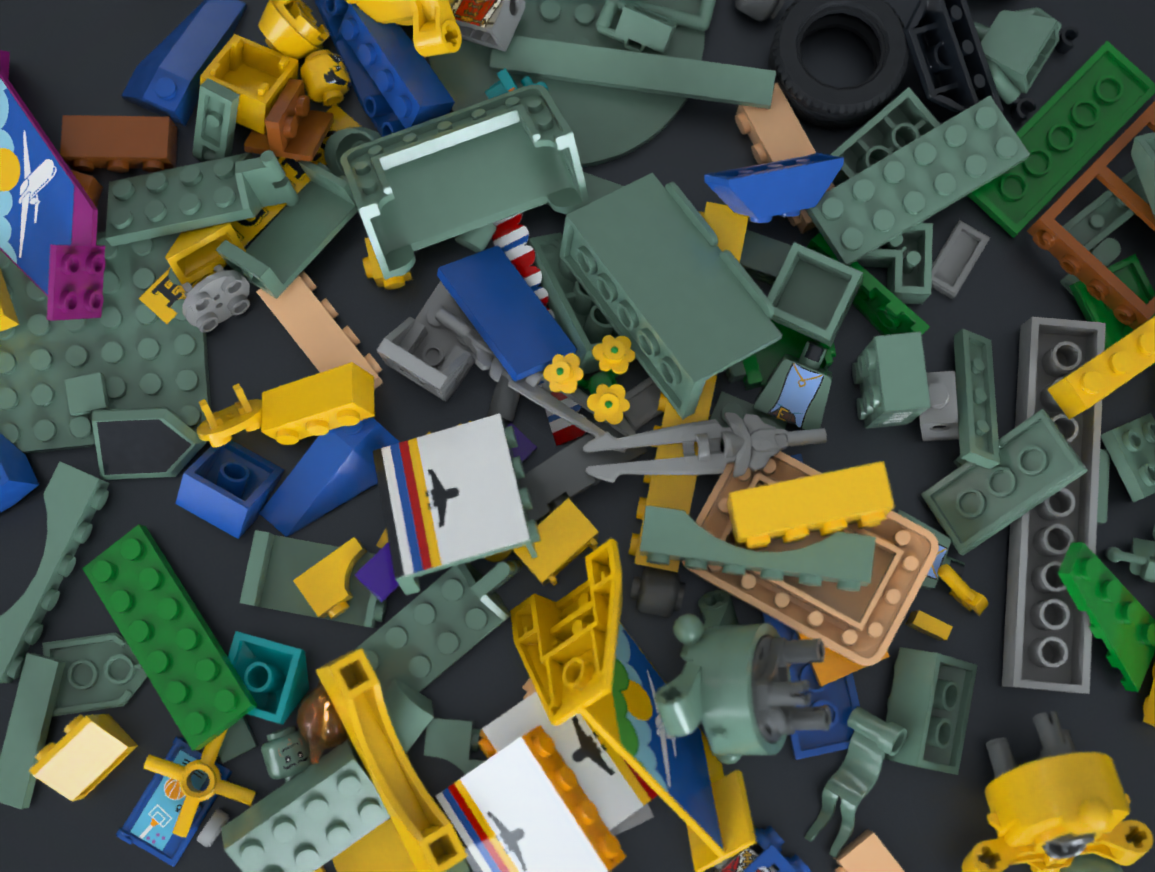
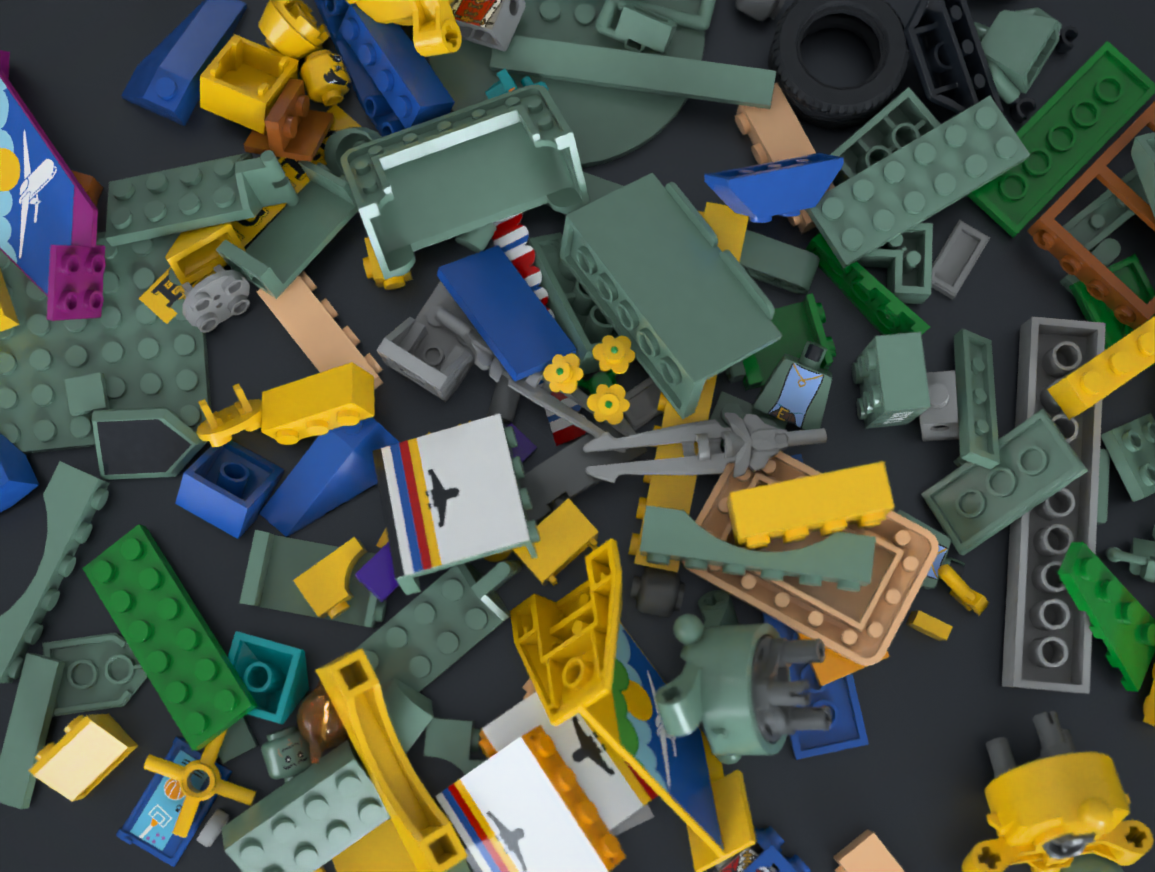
(119, 143): dark orange brick -> none
(215, 121): sand green plate -> none
(813, 293): sand green piece -> none
(858, 772): sand green flag -> none
(933, 703): sand green slope -> none

